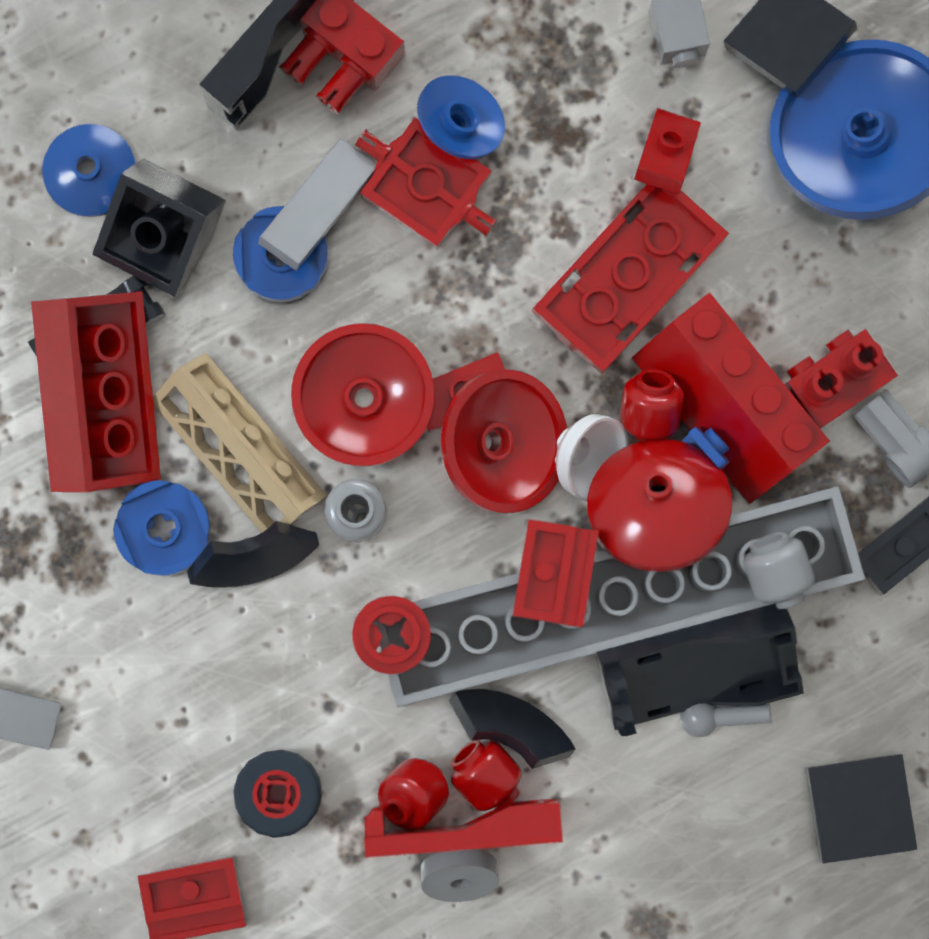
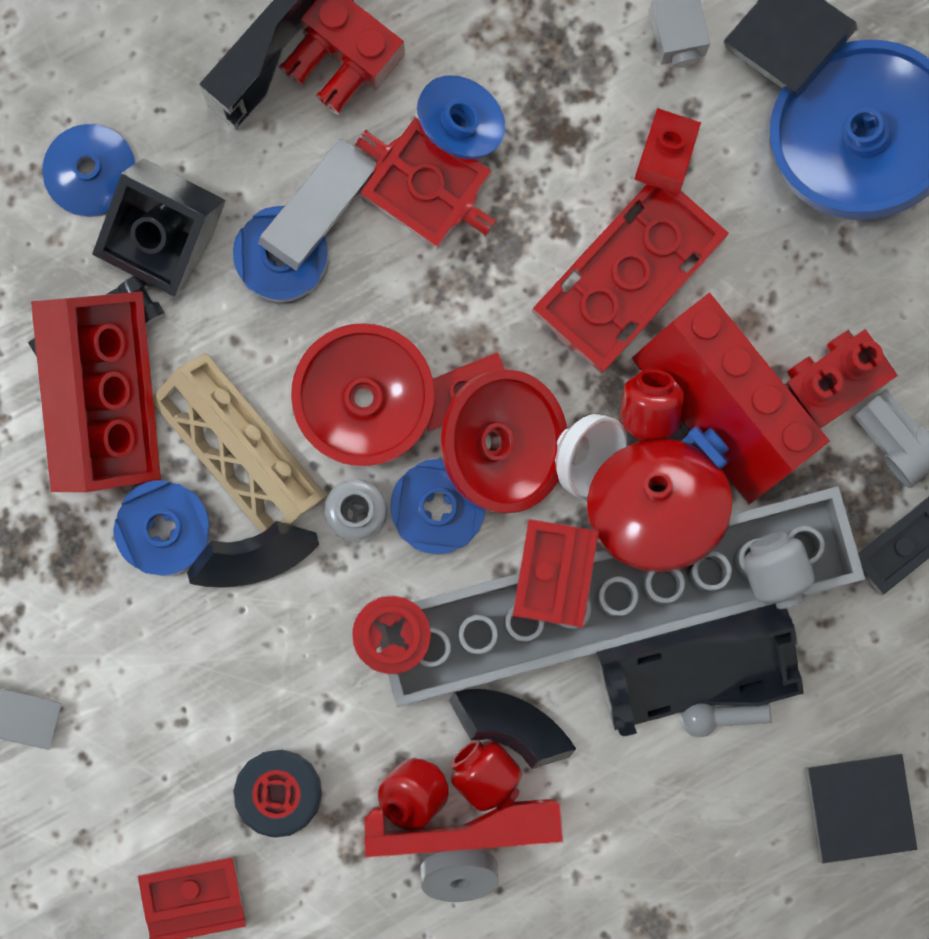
(416, 524): none -> blue plate

